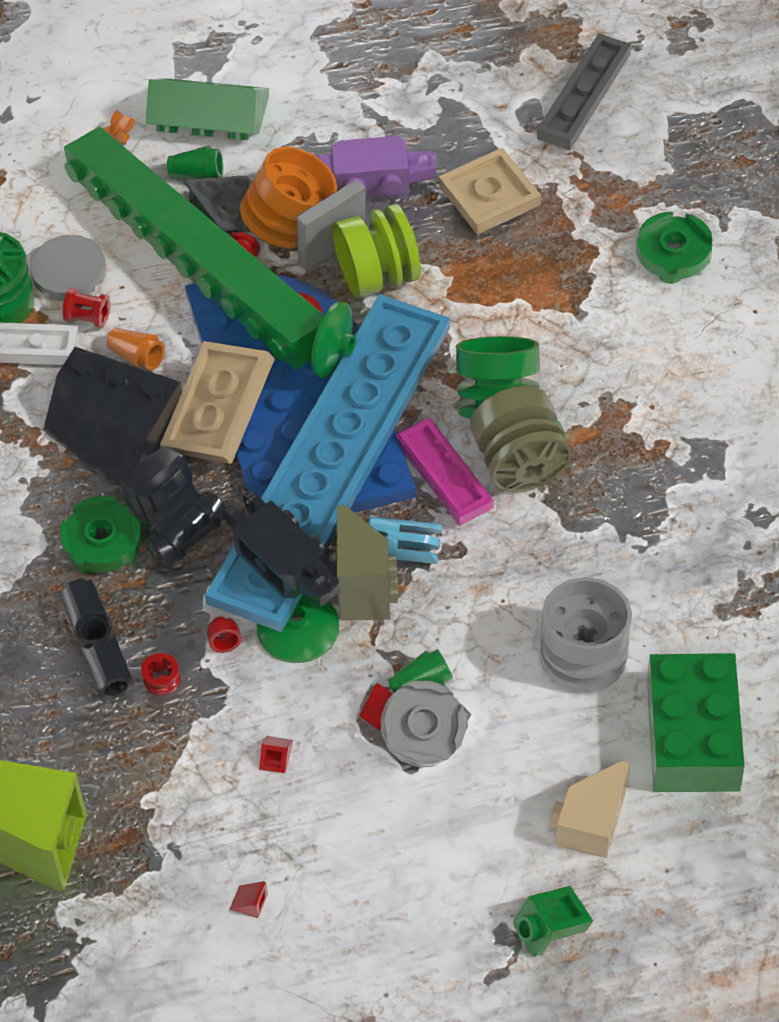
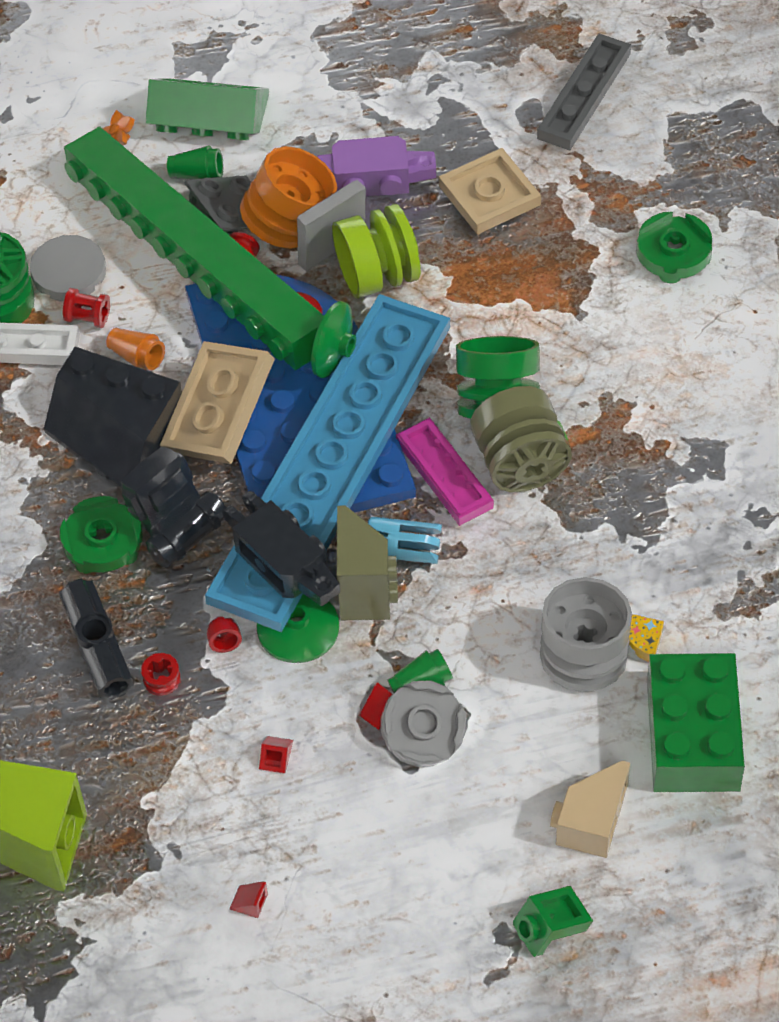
(645, 636): none -> yellow tile

